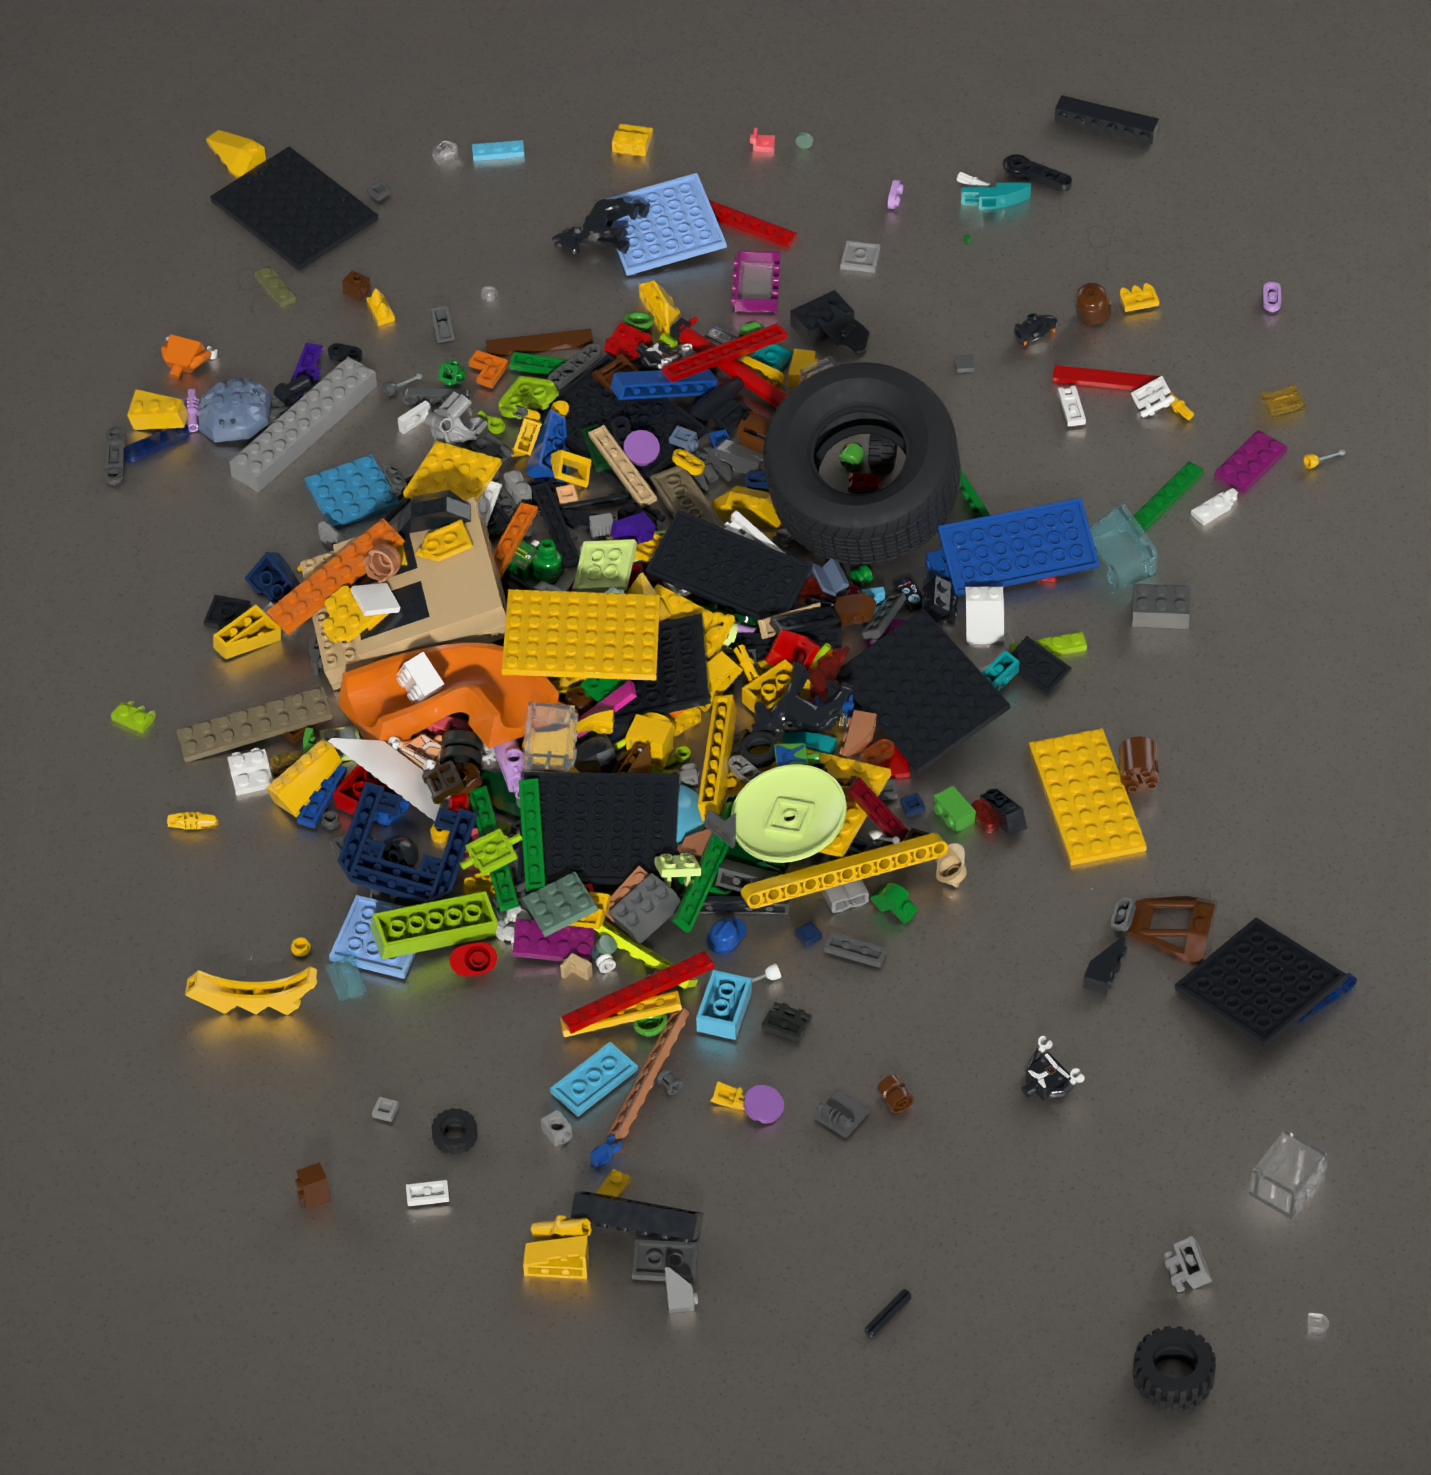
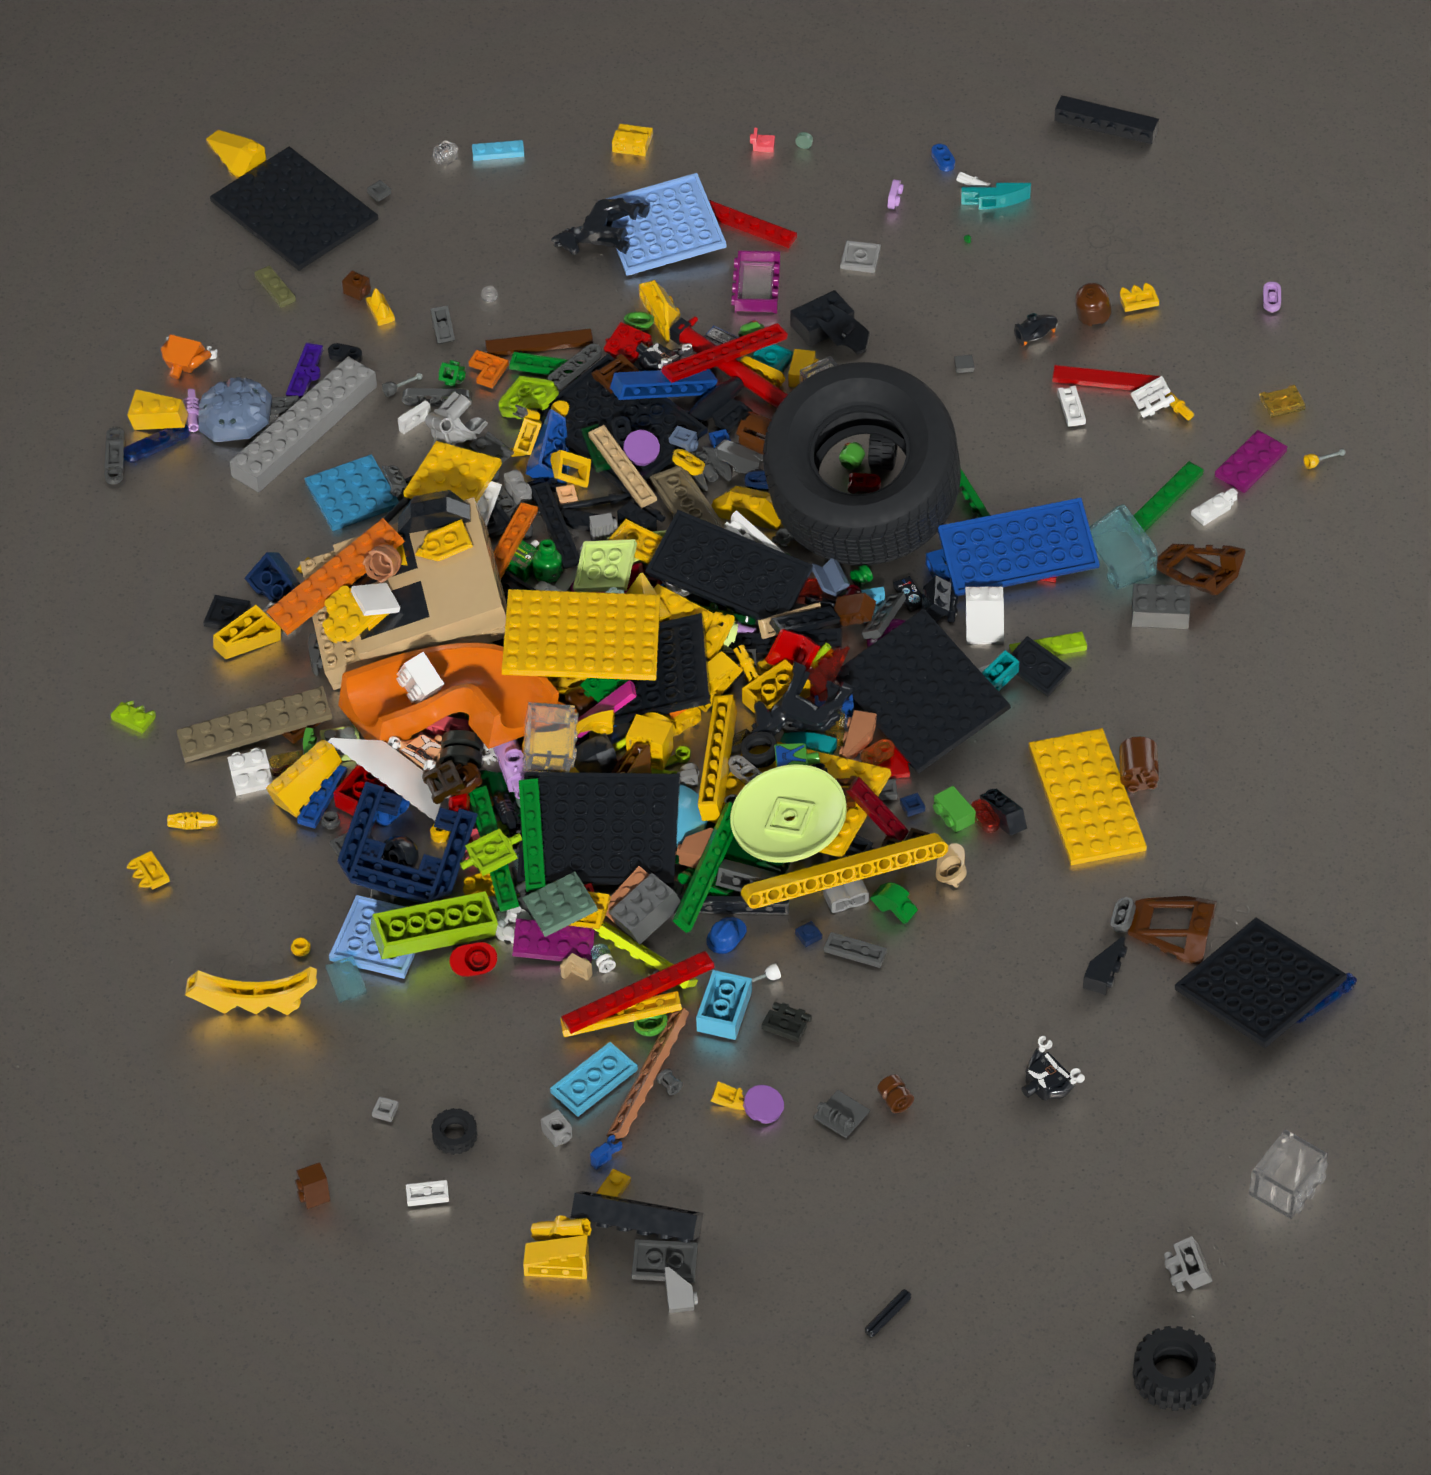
(148, 870): none -> yellow plate
(288, 393): black piece -> none
(330, 535): light grey bracket -> none
(495, 424): lime plate -> none
(506, 812): none -> black hinge
(606, 945): sand green tile -> none
(634, 527): dark purple arch -> none
(668, 341): lime tile -> none
(677, 866): yellowish green plate -> none
(723, 829): dark grey slope -> none
(879, 837): hinge -> none
(943, 157): none -> blue plate
(1021, 166): black beam -> none
(1230, 559): none -> reddish brown windscreen
(1317, 1324): clear tile -> none

